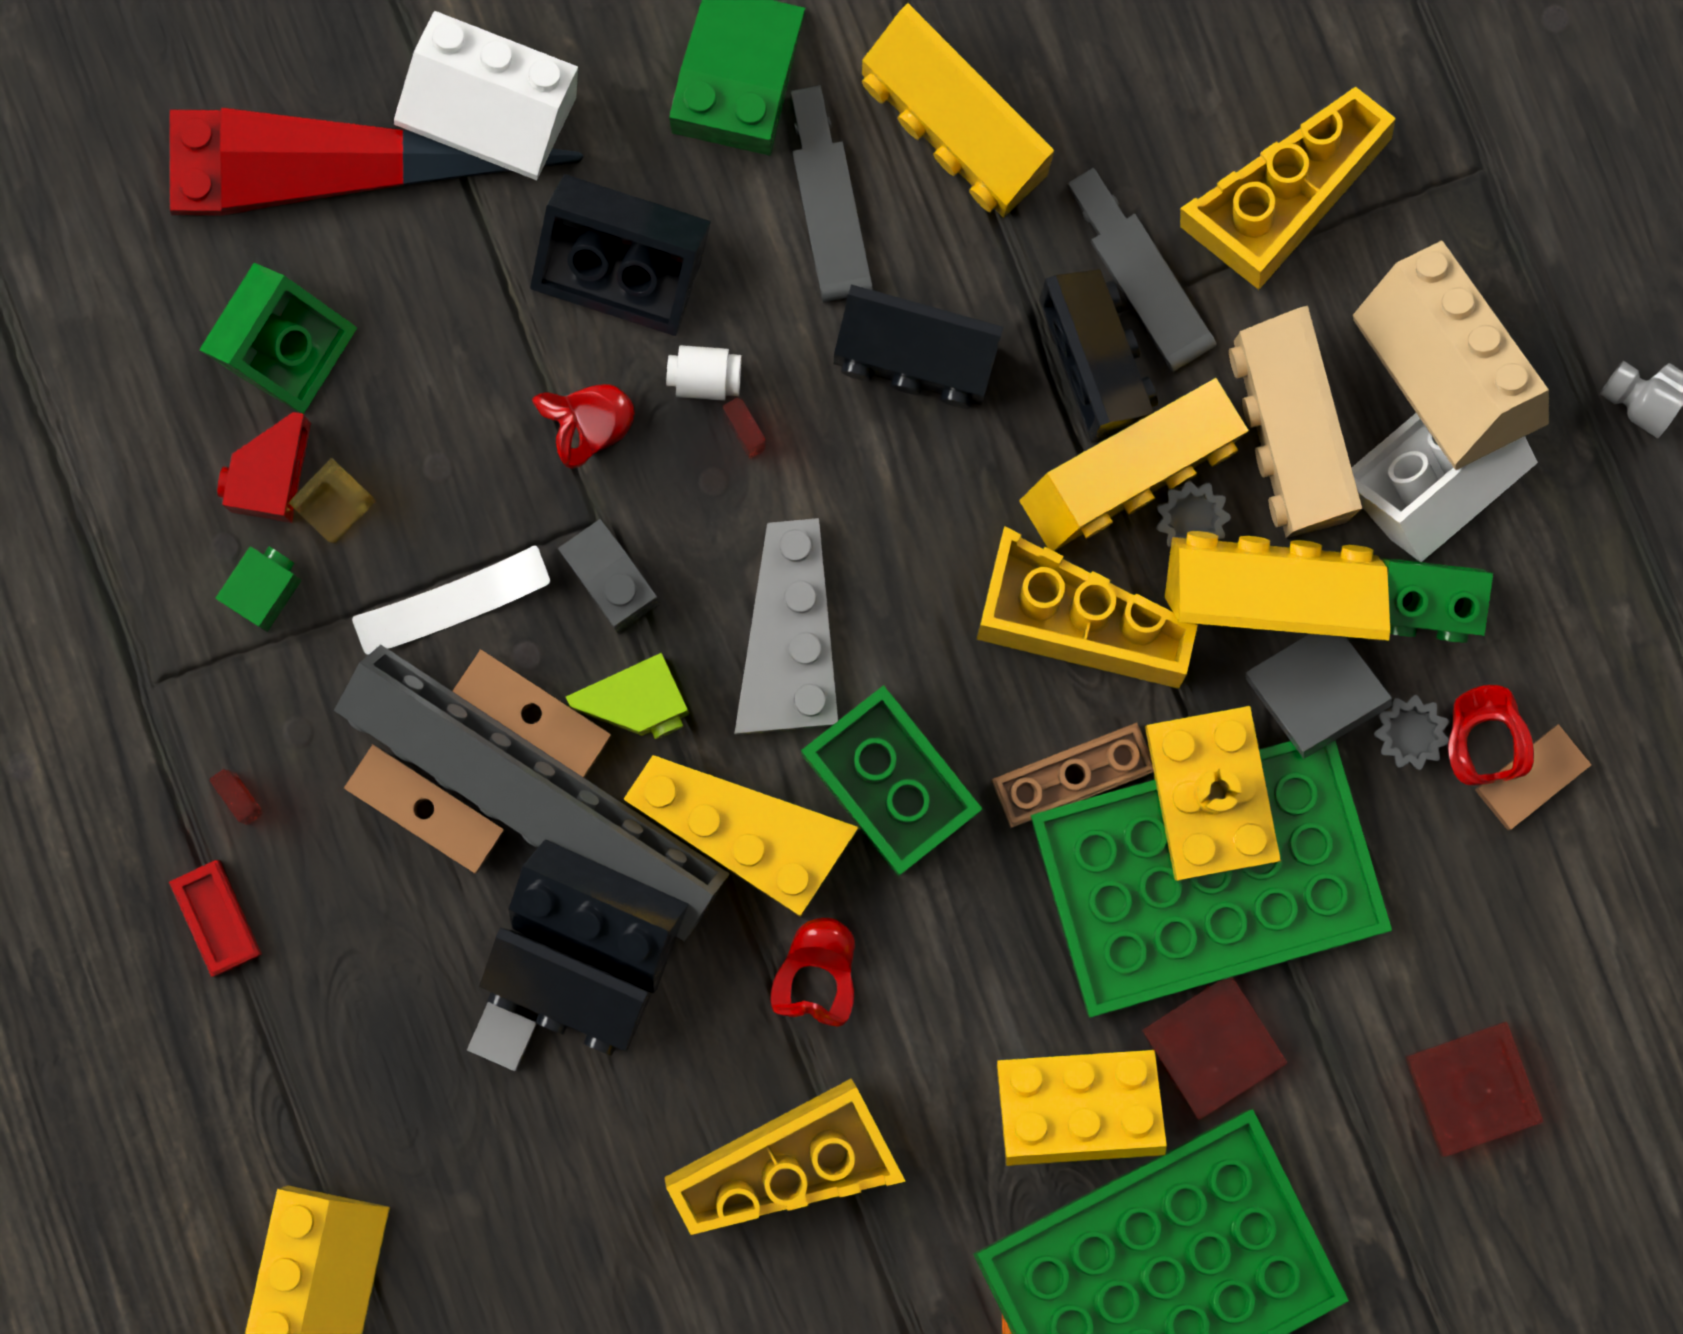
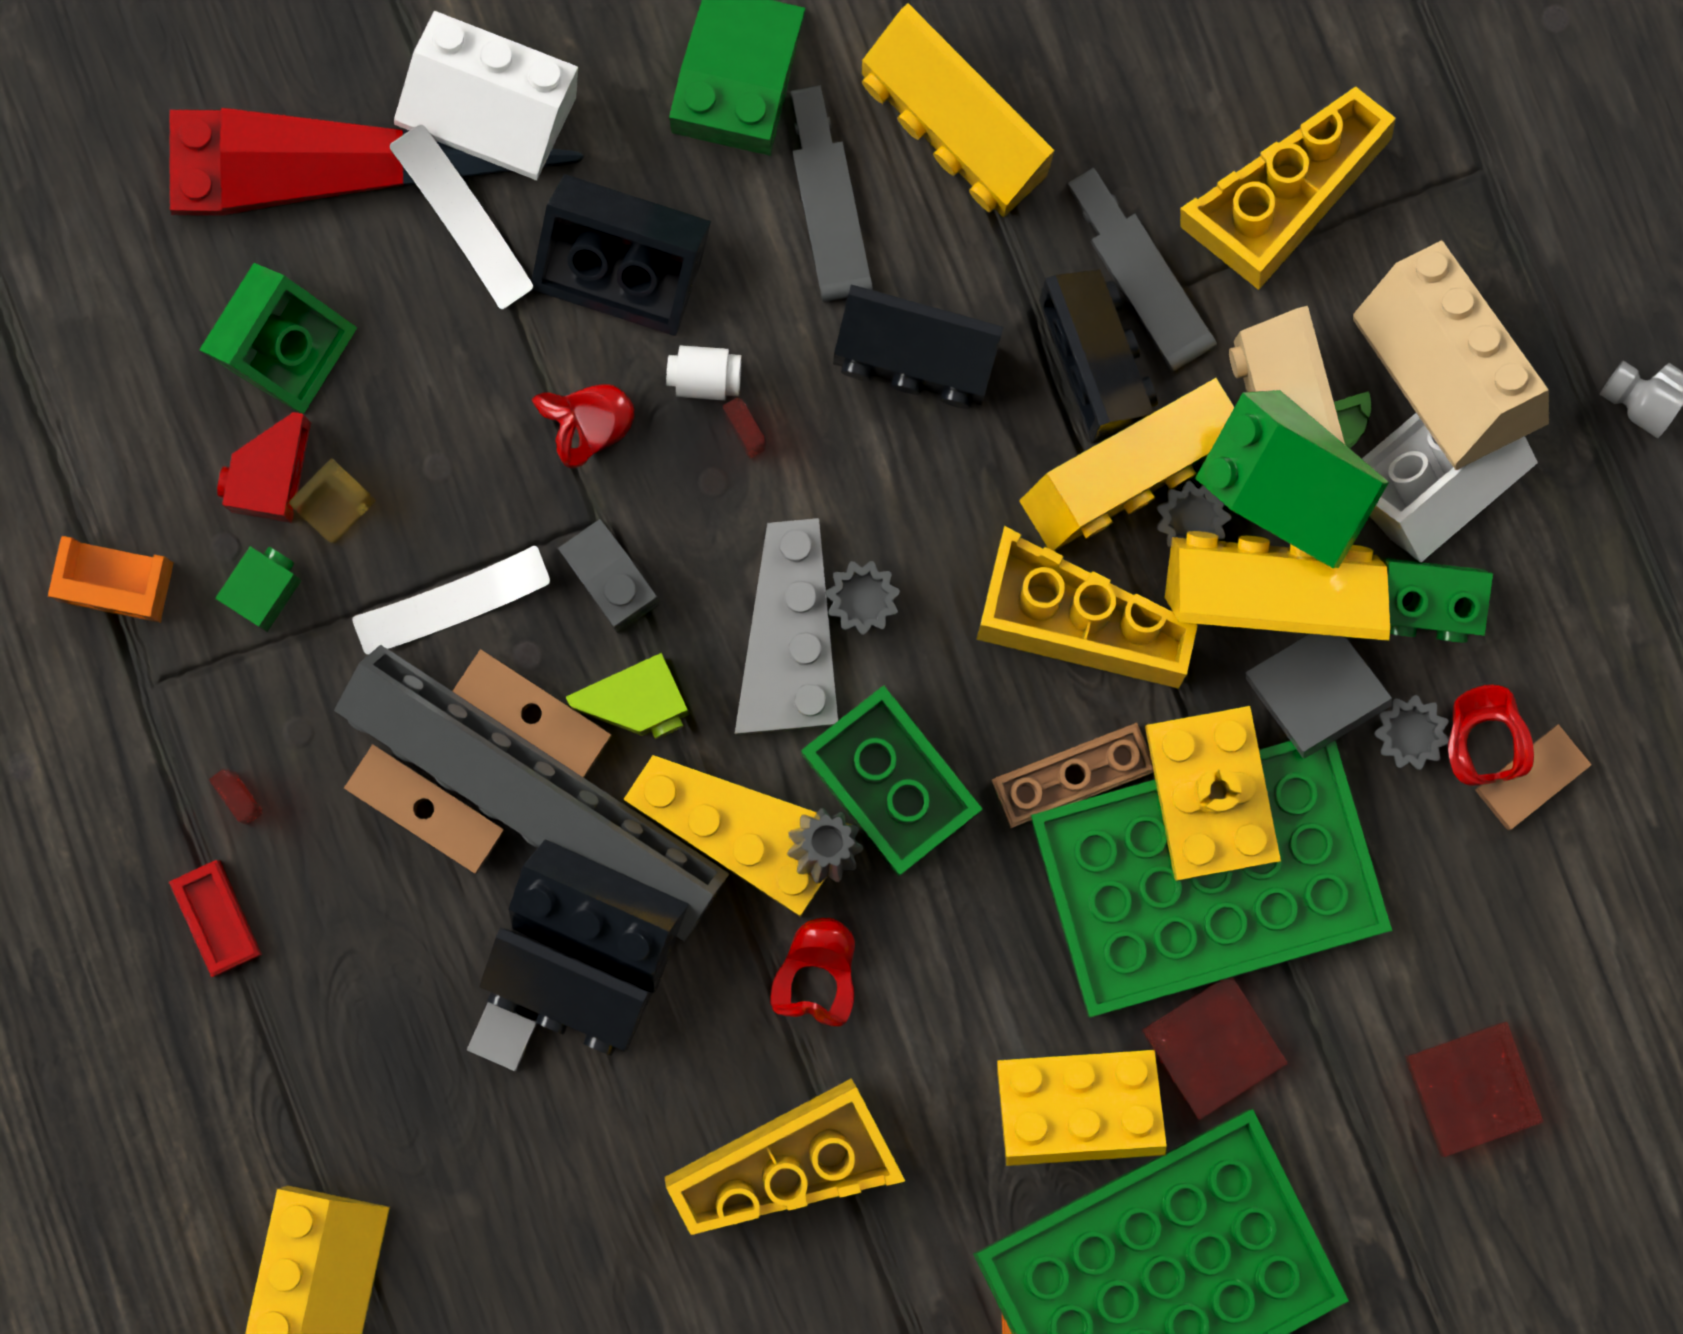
(110, 580): none -> orange panel
(462, 215): none -> white sticker
(824, 846): none -> dark grey piece
(862, 597): none -> dark grey piece
(1291, 476): none -> green slope
(1353, 416): none -> bright green tile

